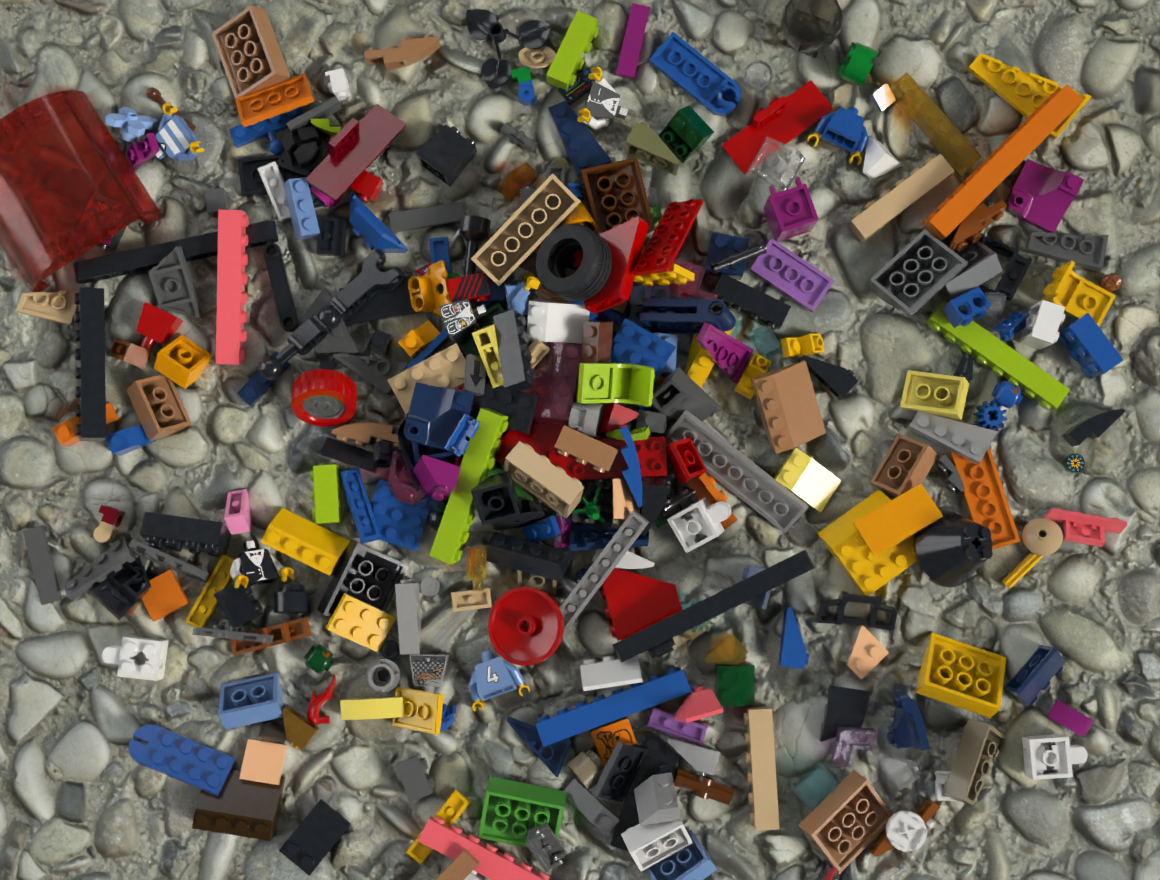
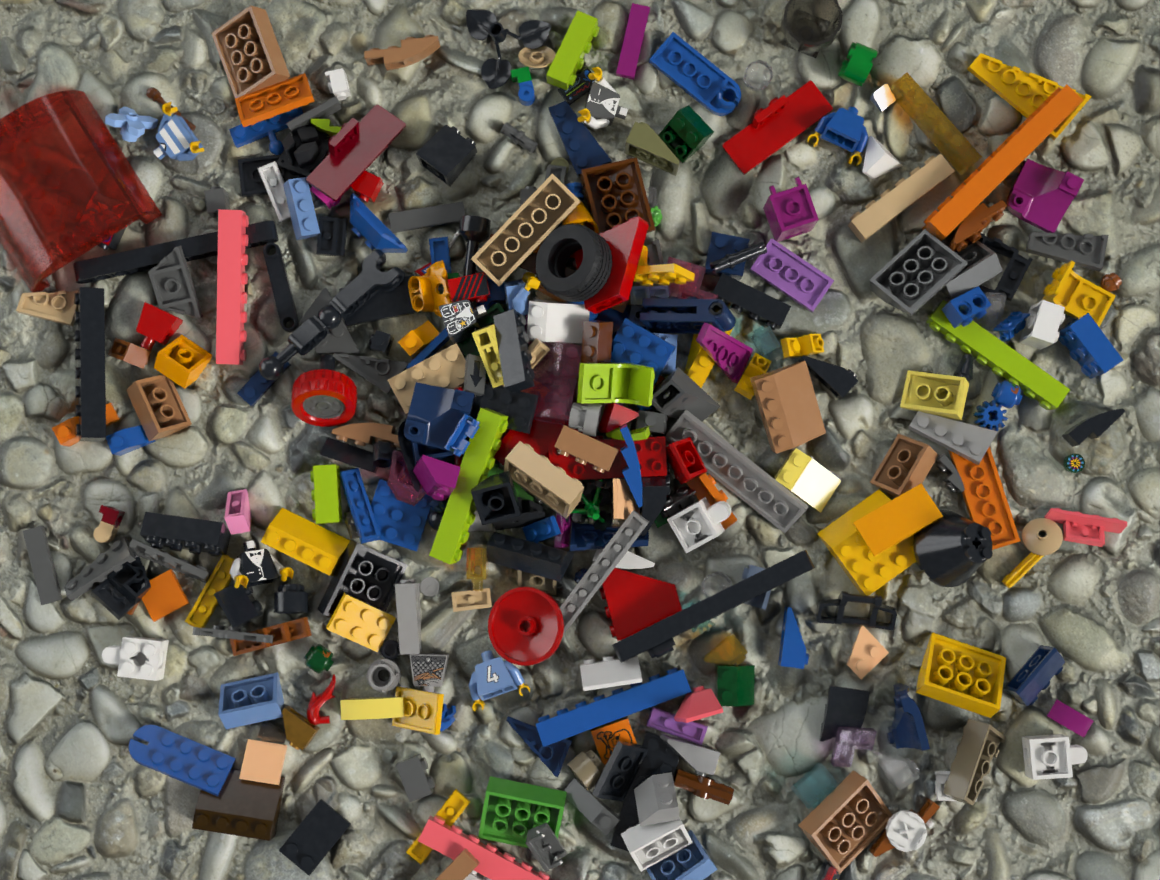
(142, 151): magenta slope -> none
(516, 180): clear orange slope -> none
(668, 237): red bracket -> none
(762, 768): tan brick -> none
(777, 163): clear slope -> none

